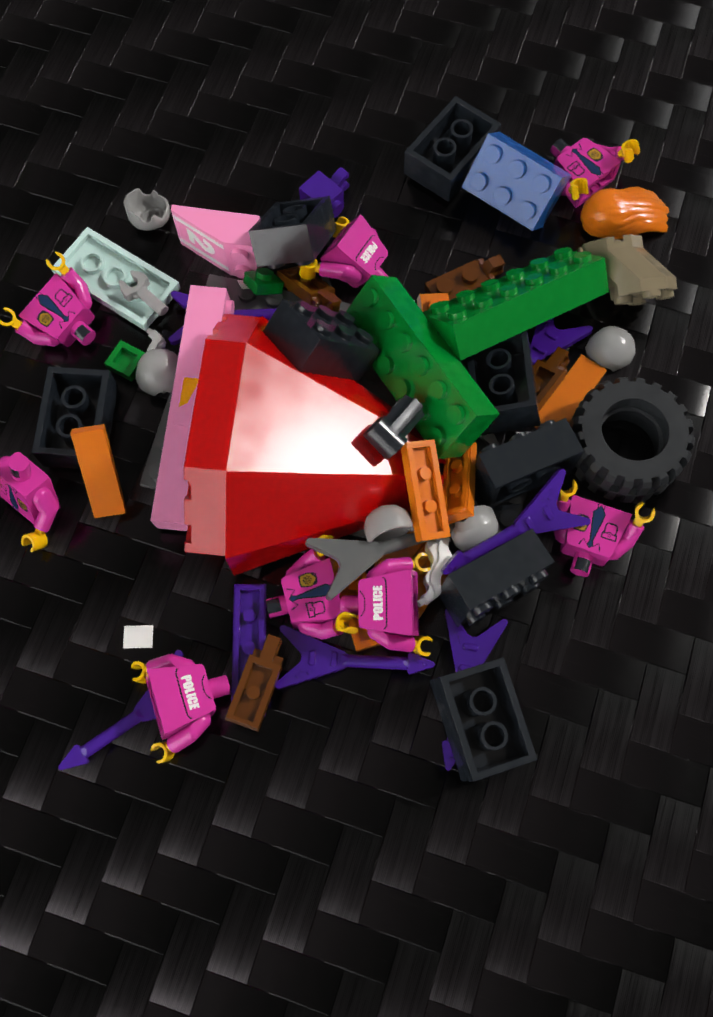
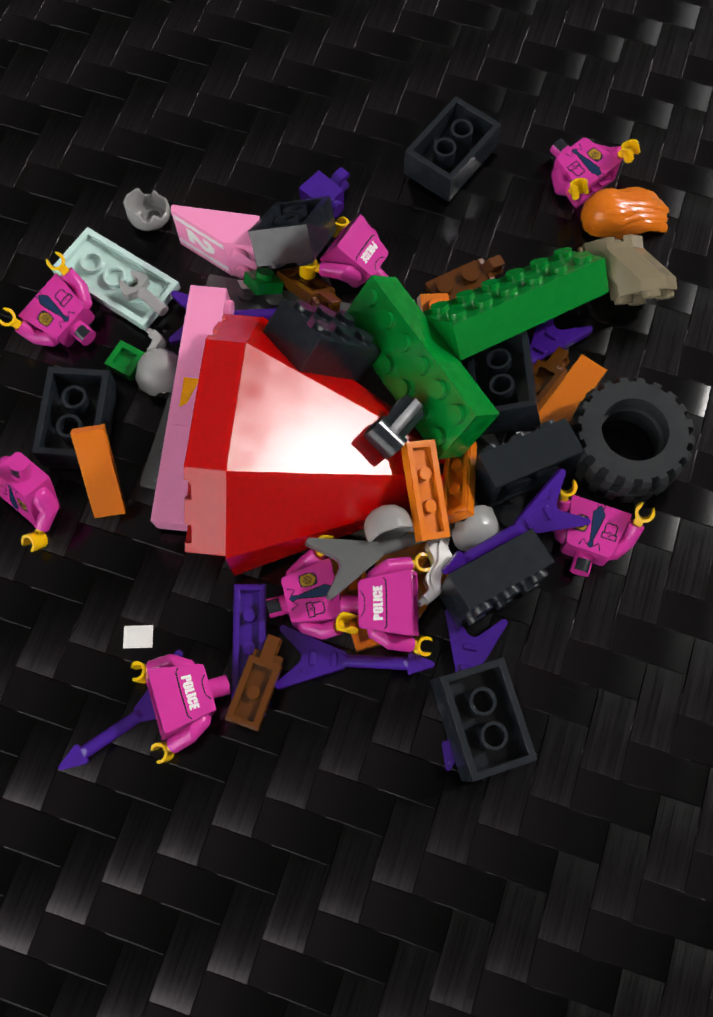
(516, 180): brick -> none
(611, 348): light grey hair -> none

